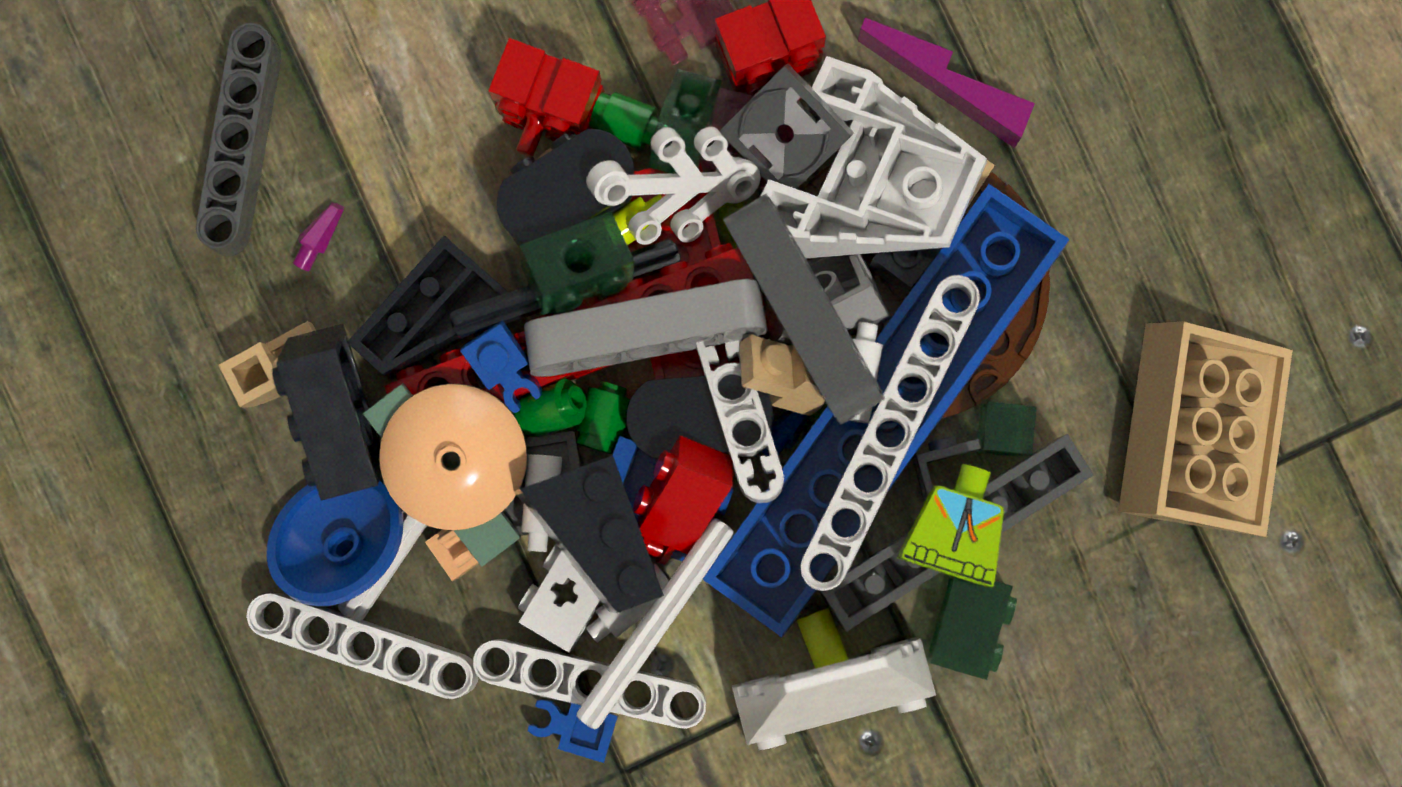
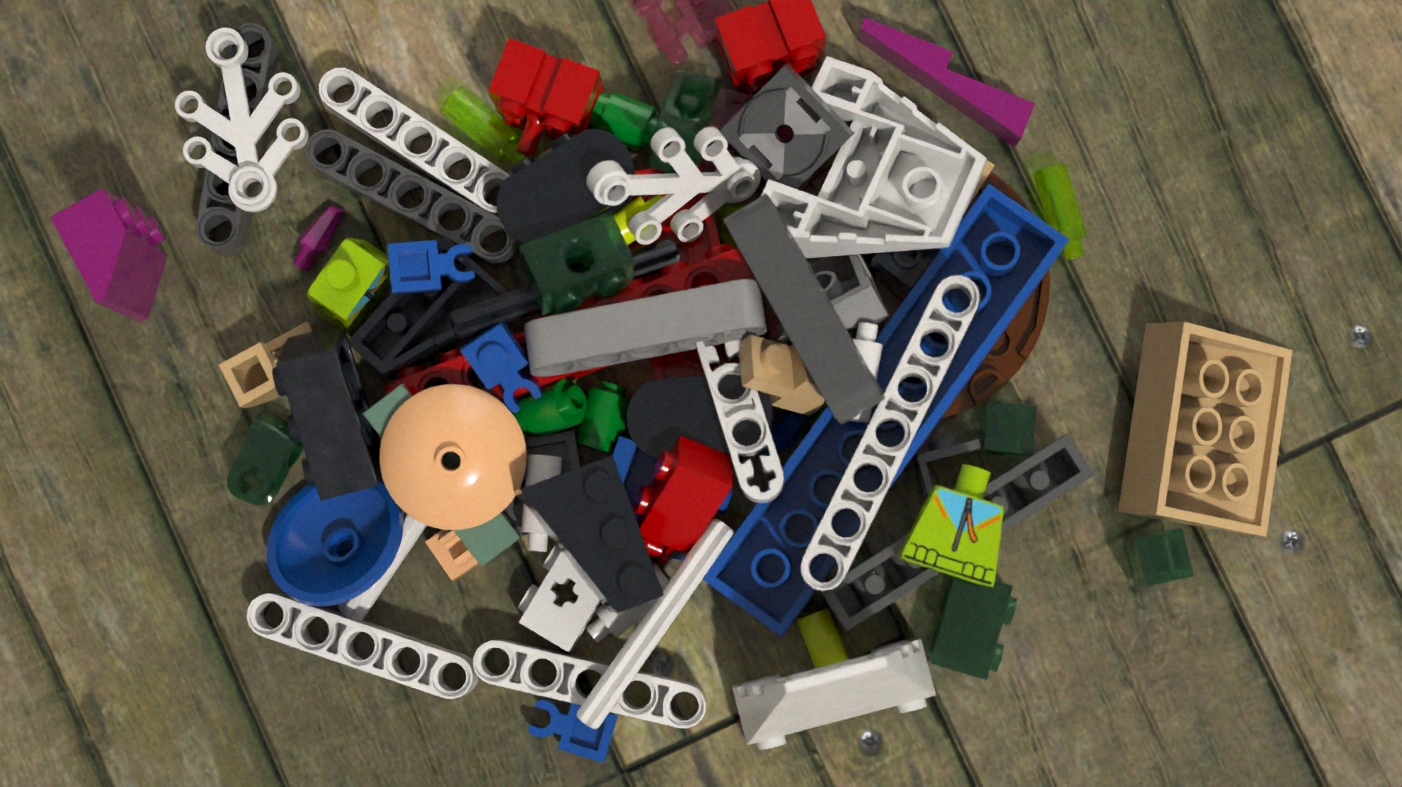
(115, 251): none -> magenta slope
(243, 129): none -> white plant
(267, 455): none -> clear green piece
(350, 284): none -> lime torso
(394, 185): none -> dark grey beam
(401, 132): none -> white beam
(418, 266): none -> blue plate
(482, 125): none -> clear neon green cylinder
(1061, 207): none -> clear neon green cylinder
(1158, 558): none -> clear green brick

